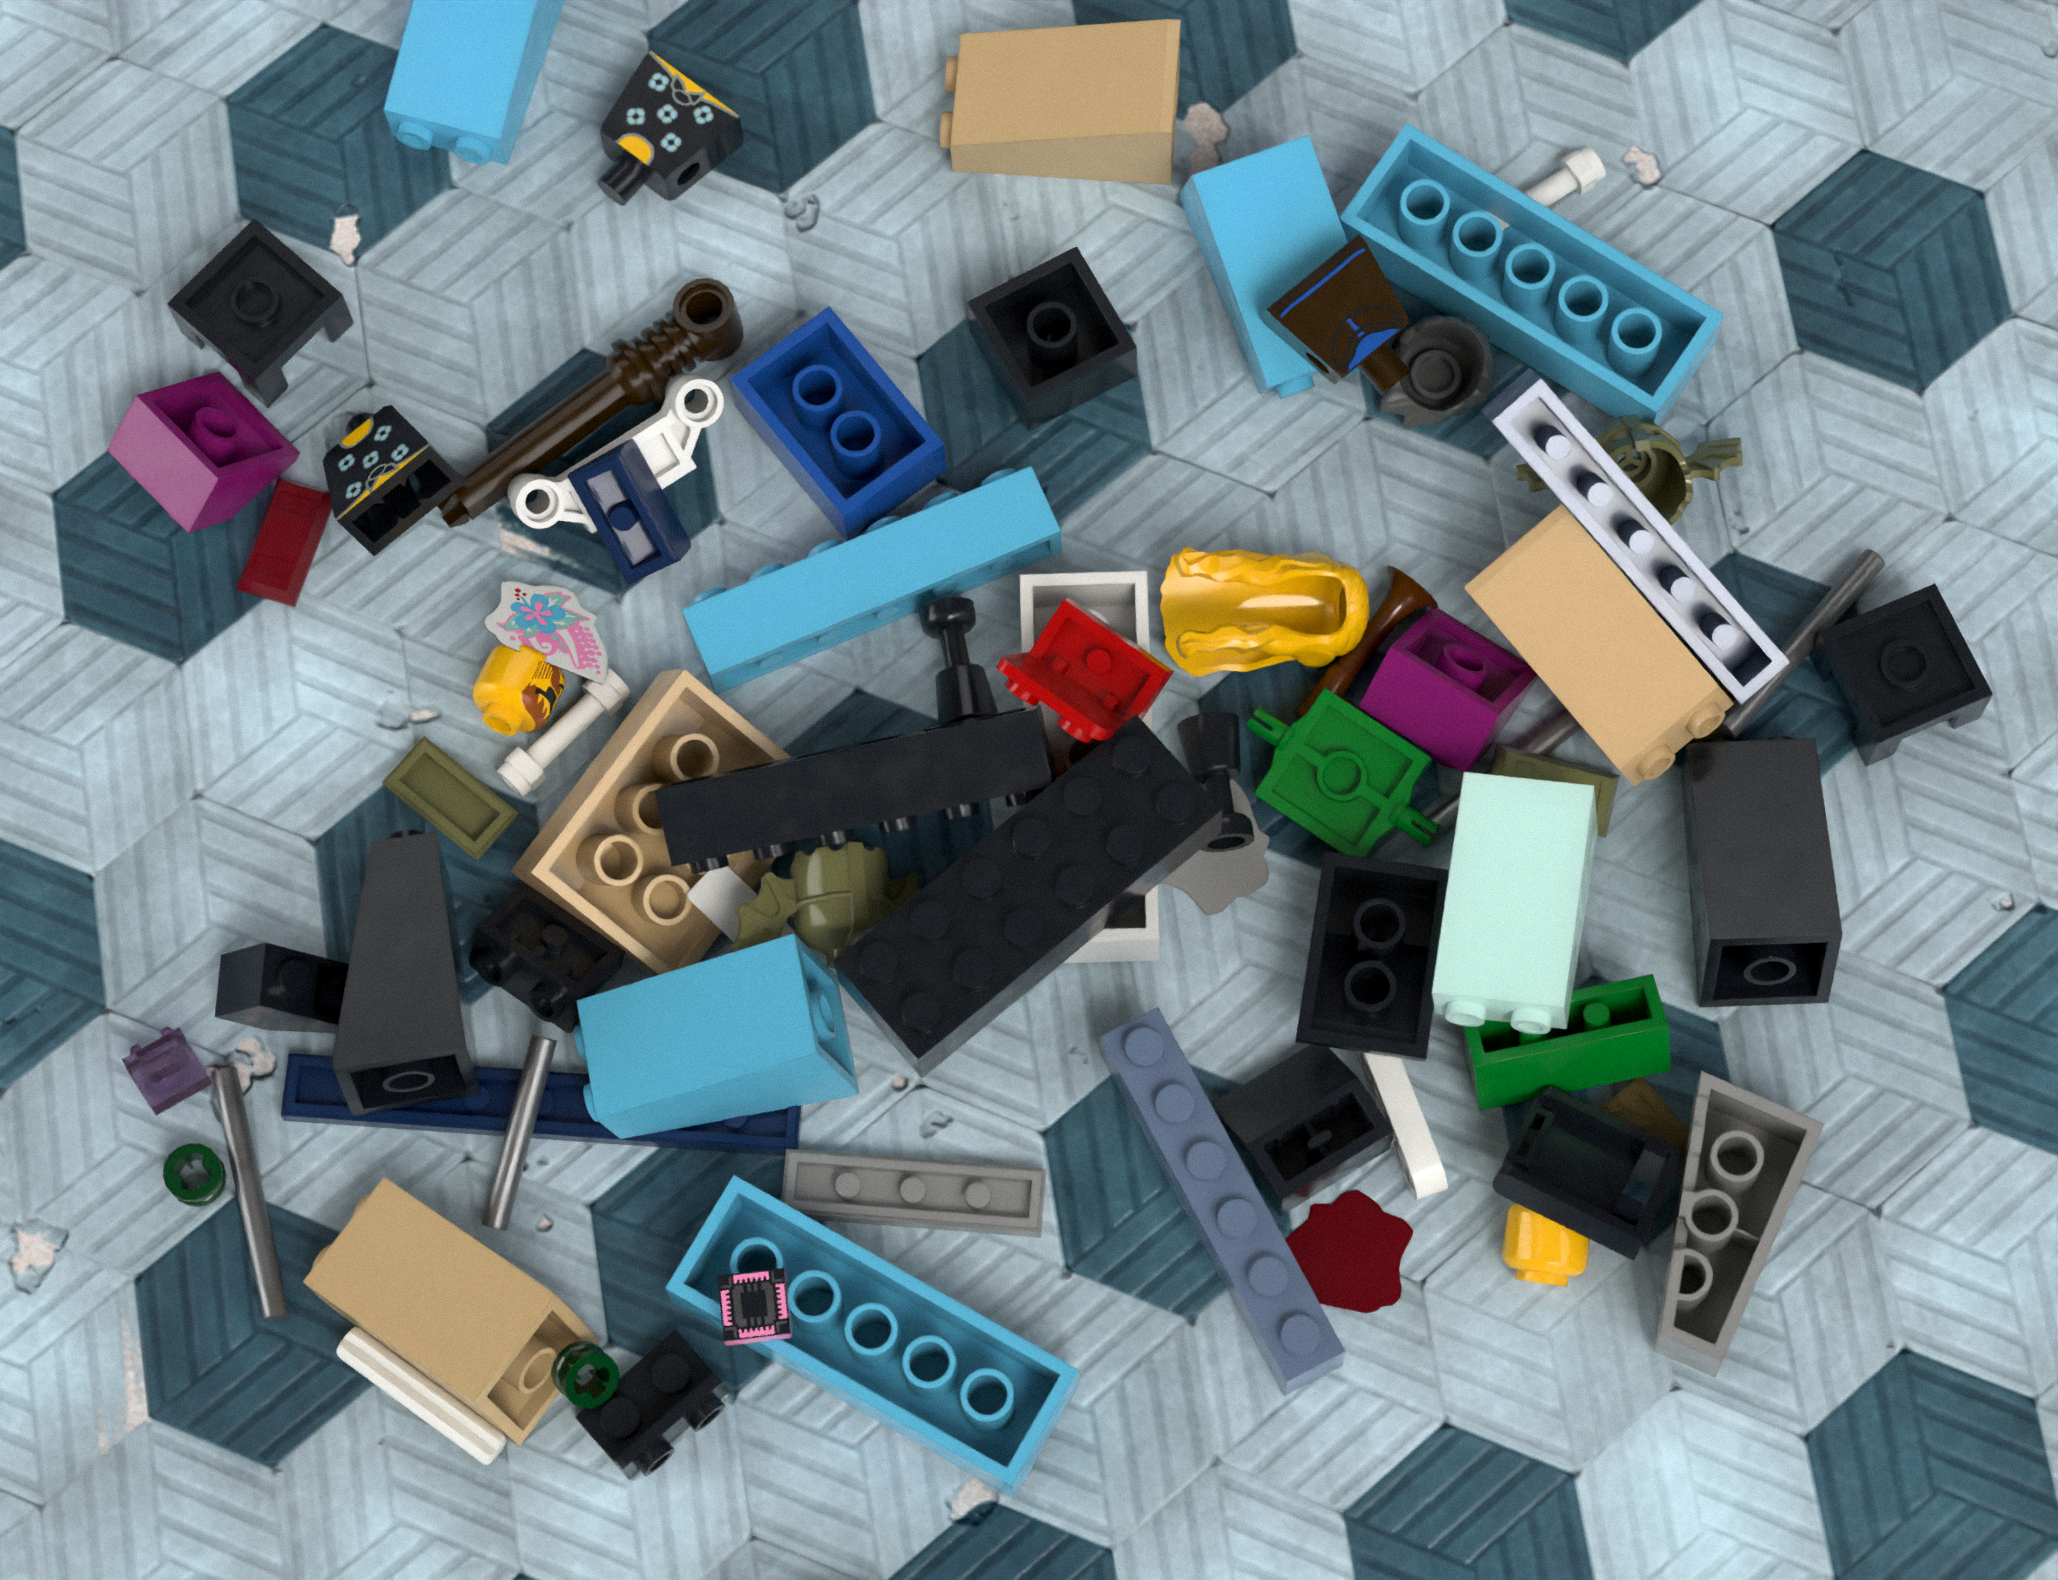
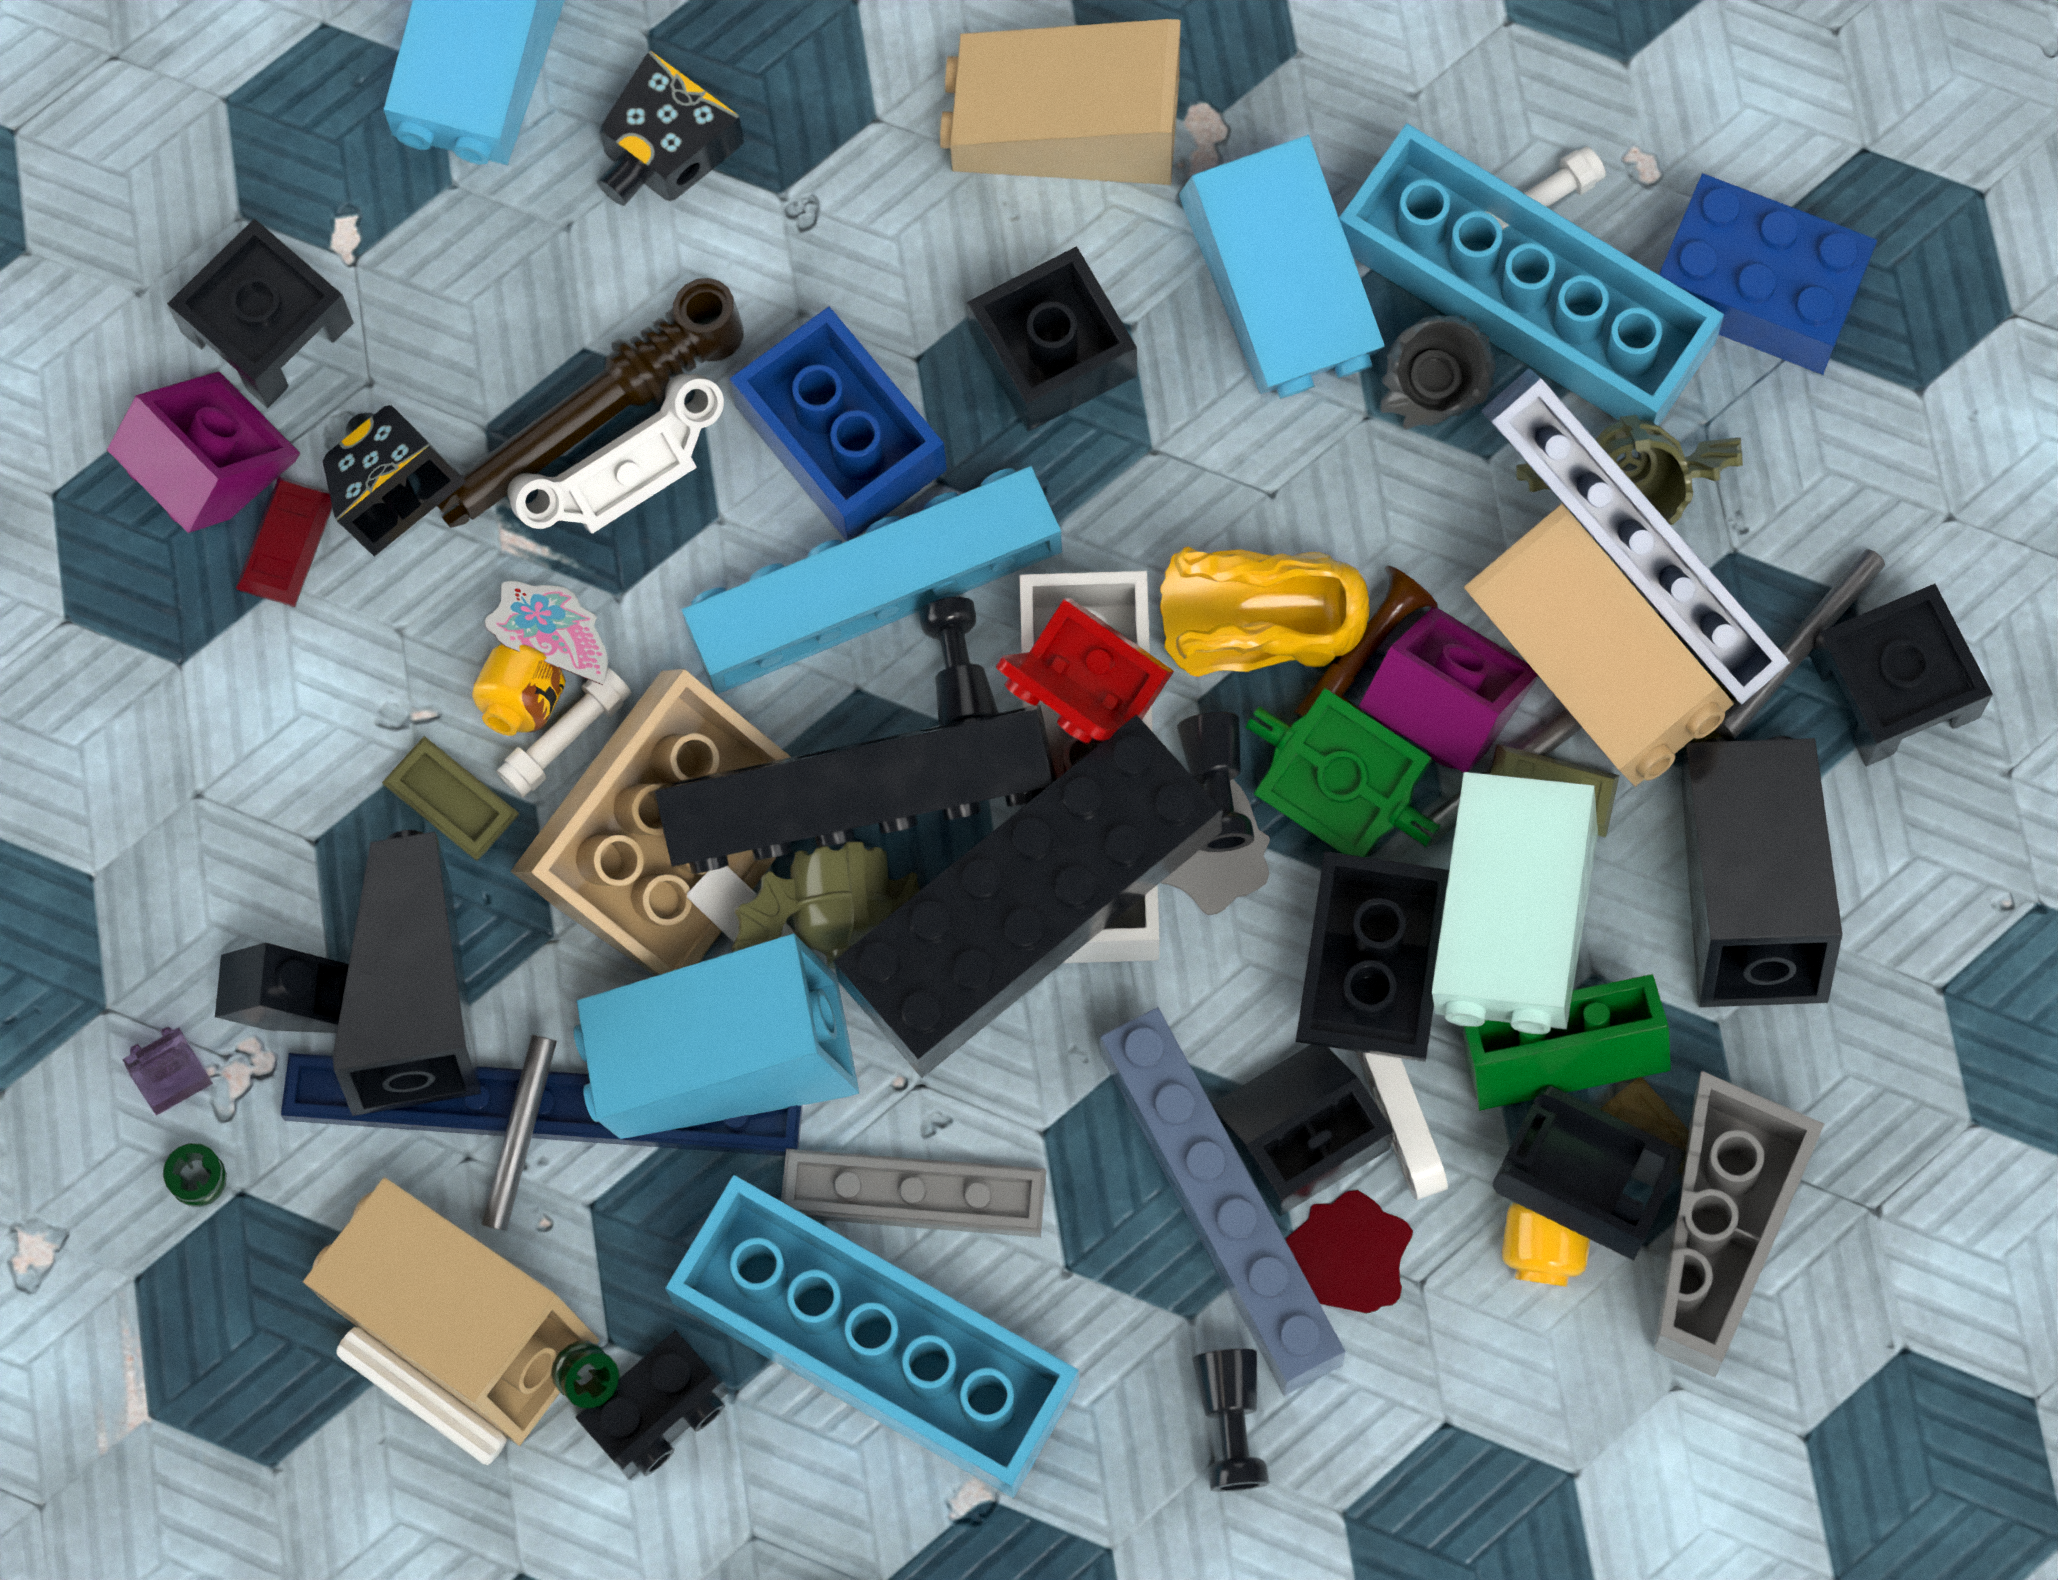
(250, 1194): flat silver bar -> none
(543, 956): black bracket -> none
(630, 511): dark blue slope -> none
(754, 1306): tile -> none
(1229, 1393): none -> black piece
(1343, 318): dark brown torso -> none
(1769, 270): none -> blue brick

